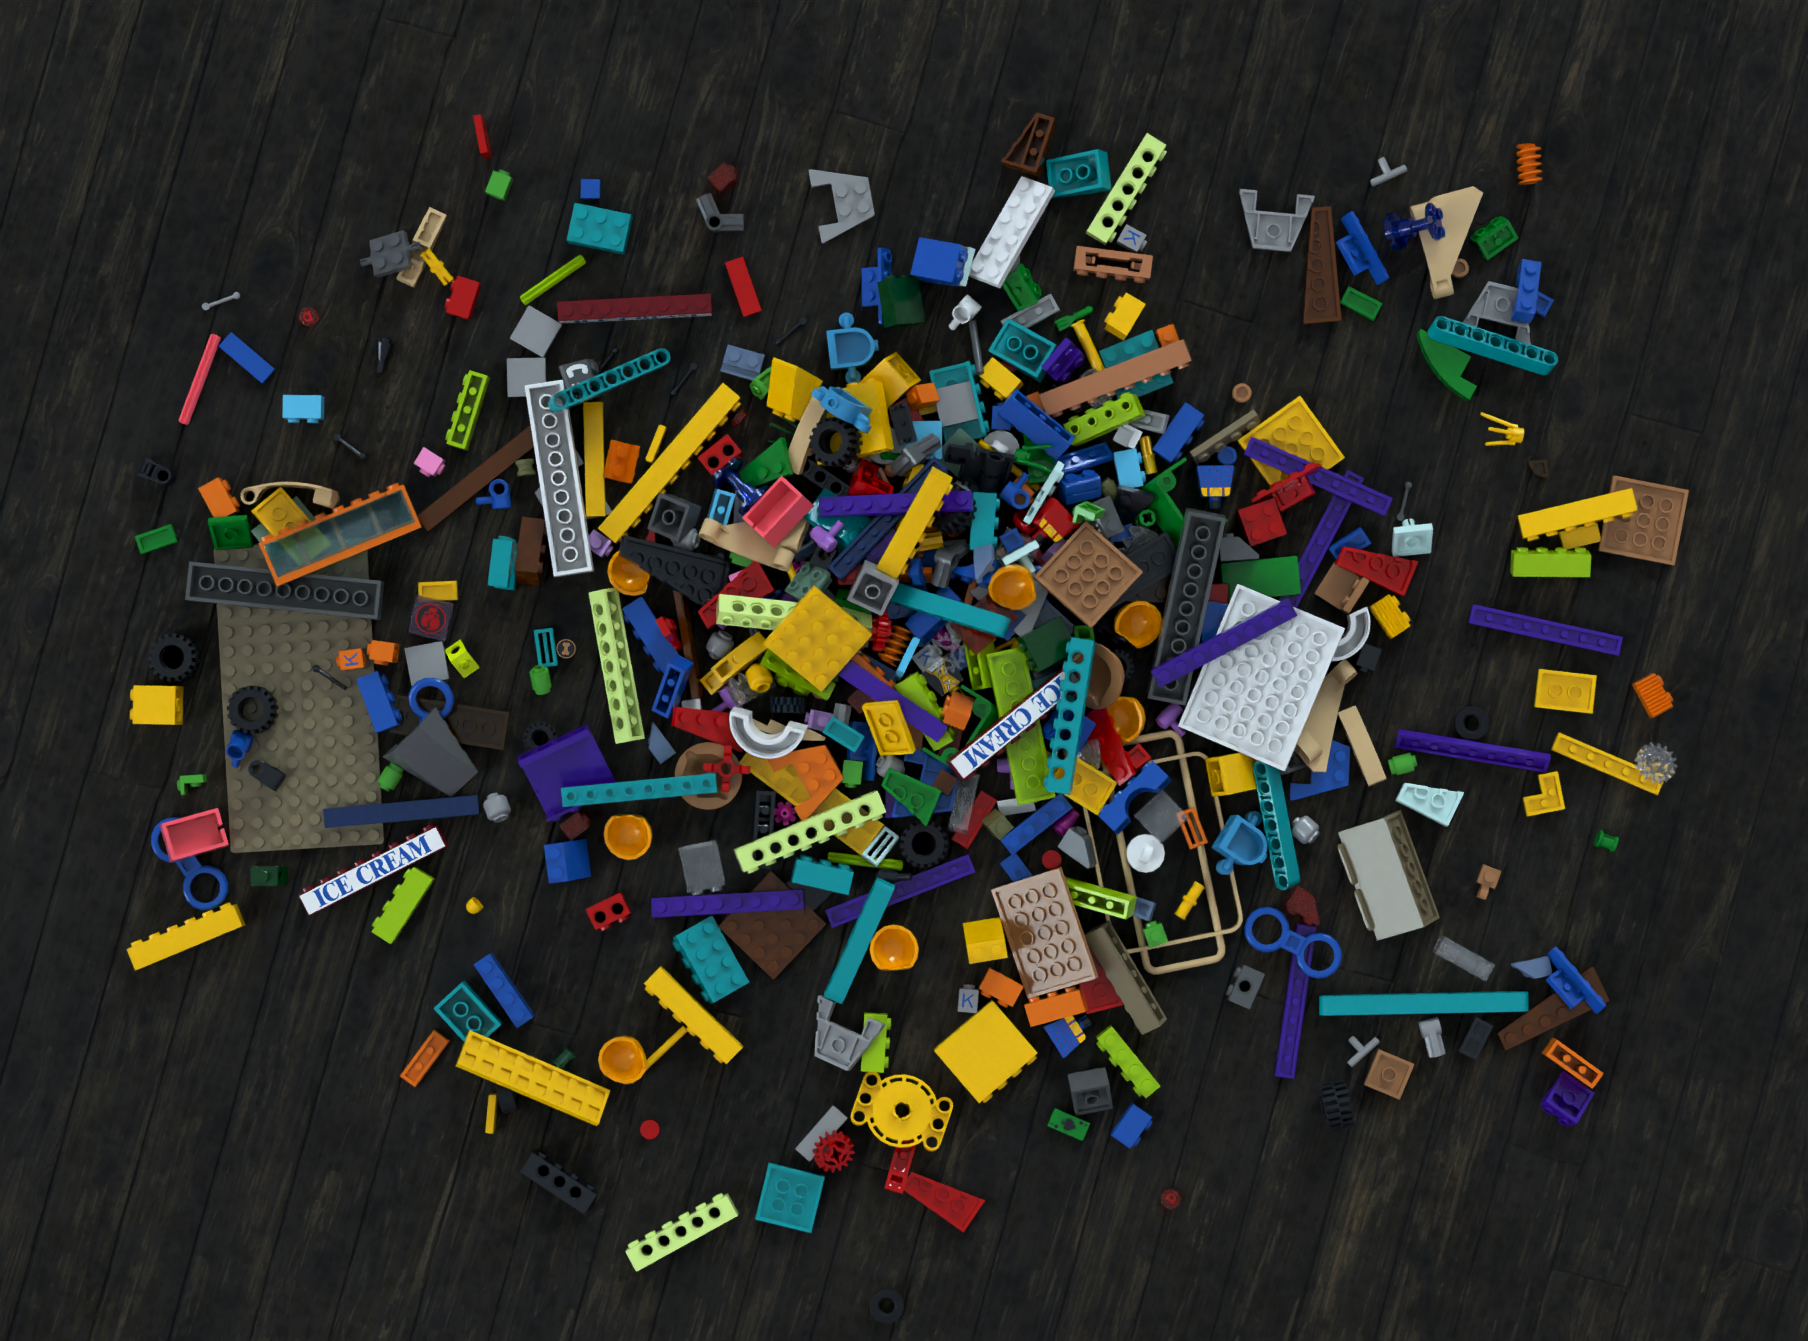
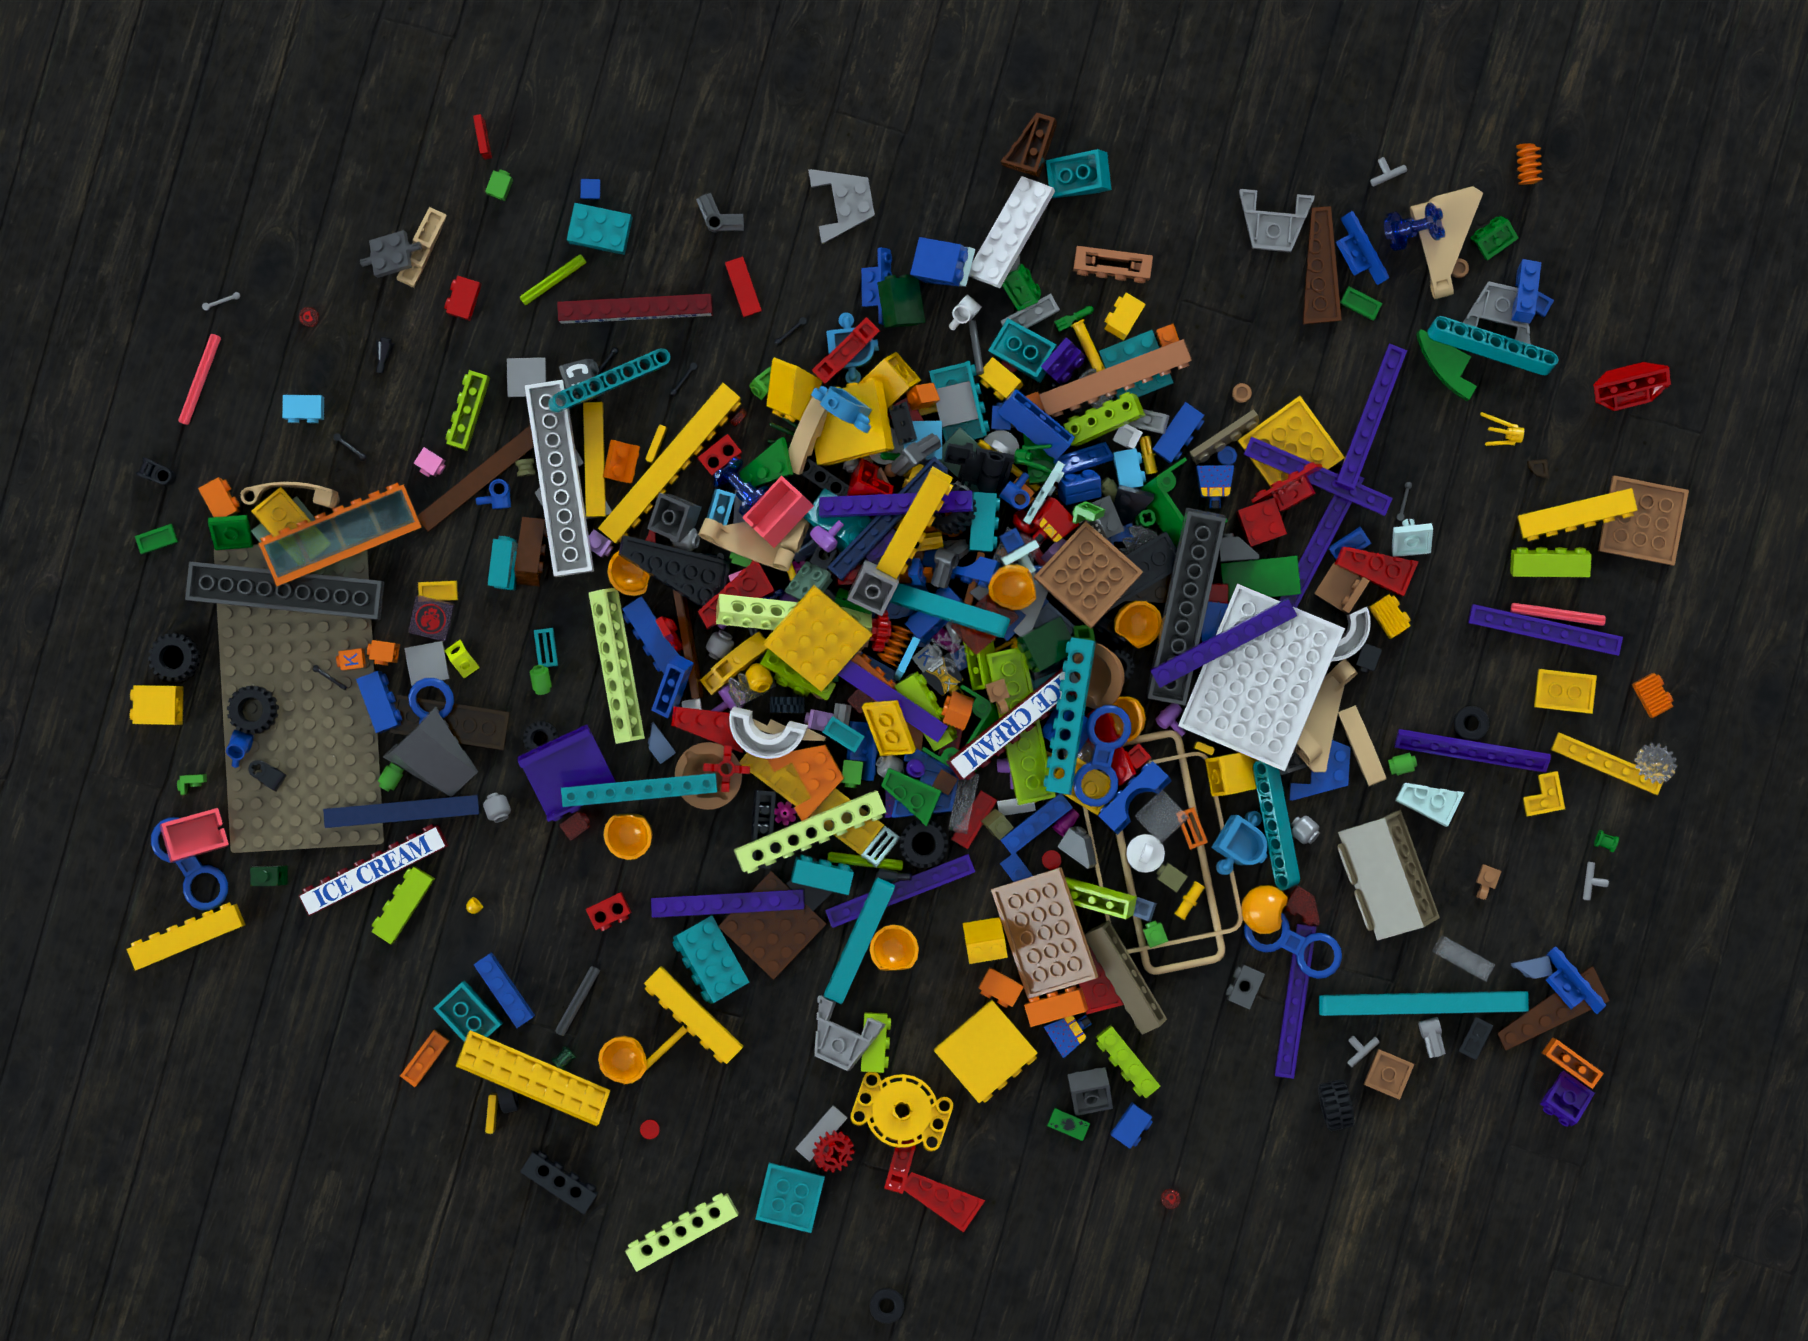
(247, 358): blue tile -> none
(436, 266): yellow pin -> none
(536, 331): light grey tile -> none
(566, 648): tile -> none
(567, 861): blue slope -> none
(577, 1000): none -> dark grey axle
(702, 867): clear panel -> none
(723, 177): clear red brick -> none
(742, 363): sand blue plate -> none
(821, 442): black tyre -> none
(846, 351): none -> red slope
(915, 768): none -> dark purple plate
(968, 998): light grey brick -> none
(983, 561): sand blue slope -> none
(997, 693): none -> medium nougat plate
(1102, 755): none -> blue bar
(1132, 239): light grey brick -> none
(1148, 145): yellowish green brick -> none
(1171, 876): none -> olive brick
(1204, 748): none -> yellow tile
(1263, 909): none -> light orange cylinder
(1371, 417): none -> dark purple plate
(1558, 614): none -> coral axle
(1580, 537): yellow tile -> none
(1589, 881): none -> light grey piece
(1631, 385): none -> red wedge

